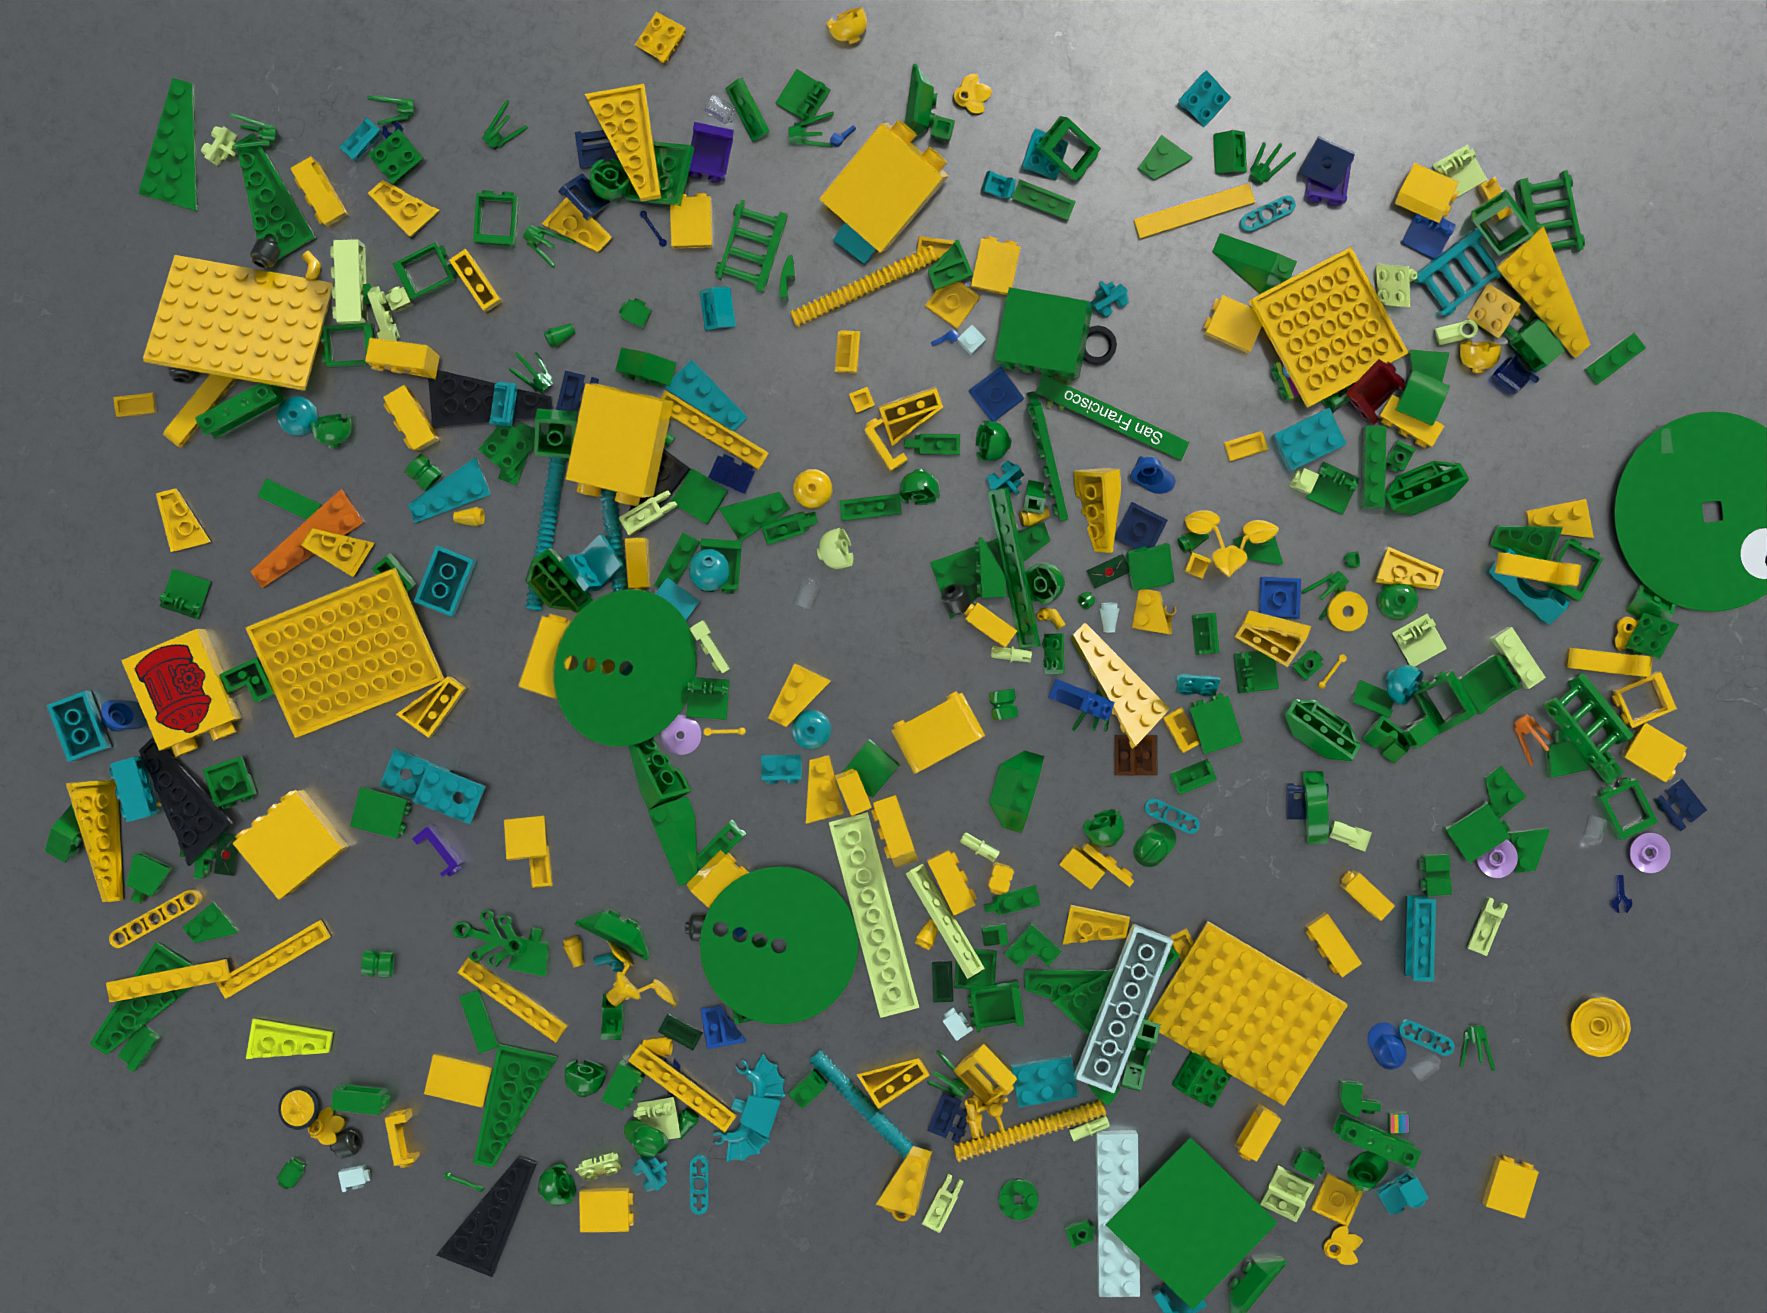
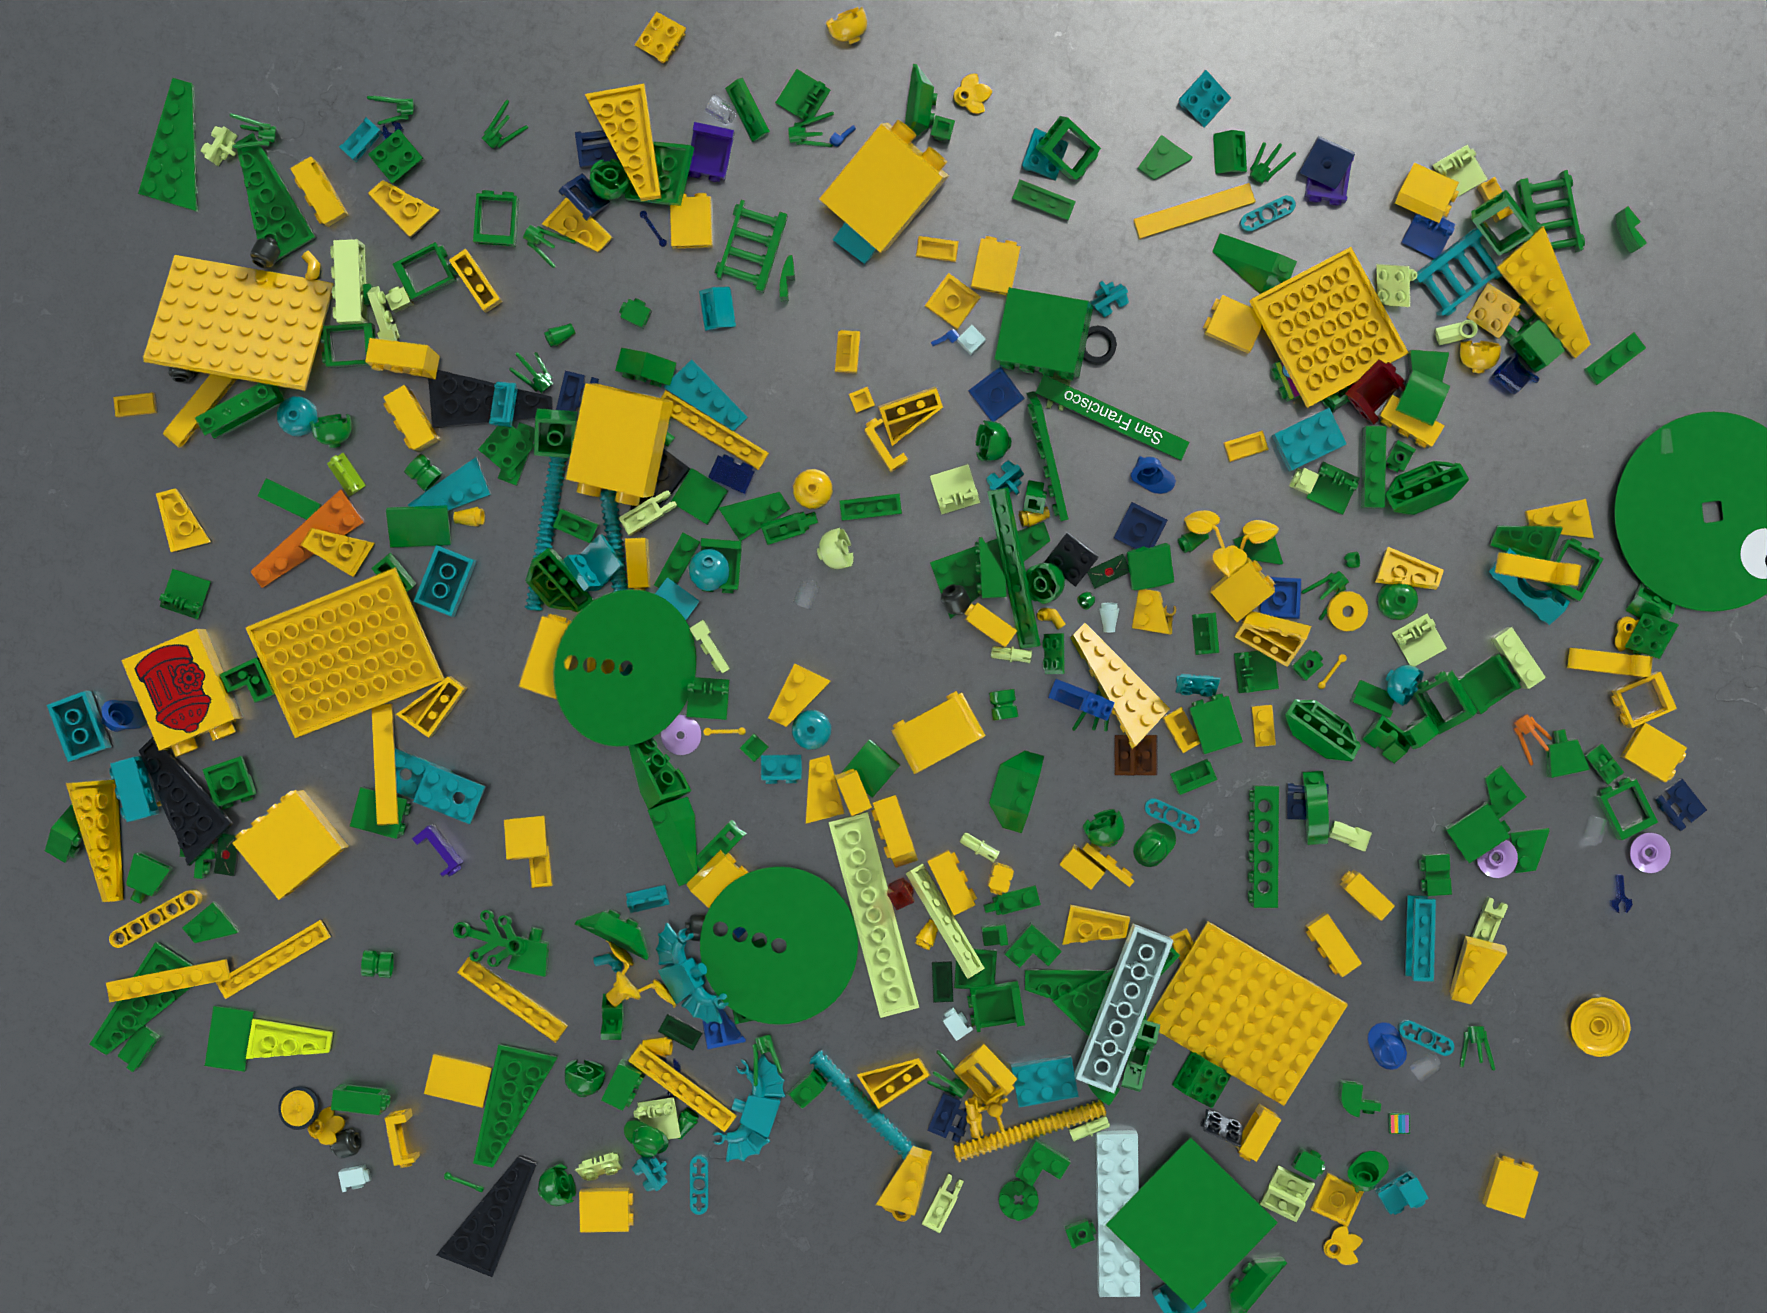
(229, 1038): none -> green tile
(290, 1173): green brick -> none
(346, 474): none -> lime hinge
(384, 765): none -> yellow tile
(418, 526): none -> green tile
(478, 1021): green tile -> none
(574, 951): yellow cone -> none
(576, 525): none -> green panel
(647, 899): none -> teal hinge
(685, 977): none -> teal torso
(754, 747): none -> green panel
(764, 1045): none -> green plant
(864, 285): yellow piece -> none
(900, 893): none -> clear red brick
(919, 487): green cylinder -> none
(935, 444): green hinge -> none
(950, 268): green wing -> none
(955, 489): none -> yellowish green hinge
(998, 185): teal bracket -> none
(1039, 1158): none -> green brick
(1072, 559): none -> black hinge
(1100, 498): yellow wedge -> none
(1196, 565): yellow panel -> none
(1222, 1127): none -> black hinge
(1243, 589): none -> yellow brick
(1263, 725): none -> yellow plate
(1269, 898): none -> green brick
(1376, 1141): green fence -> none
(1475, 967): none -> yellow wedge
(1600, 708): green fence -> none
(1626, 223): none -> green slope

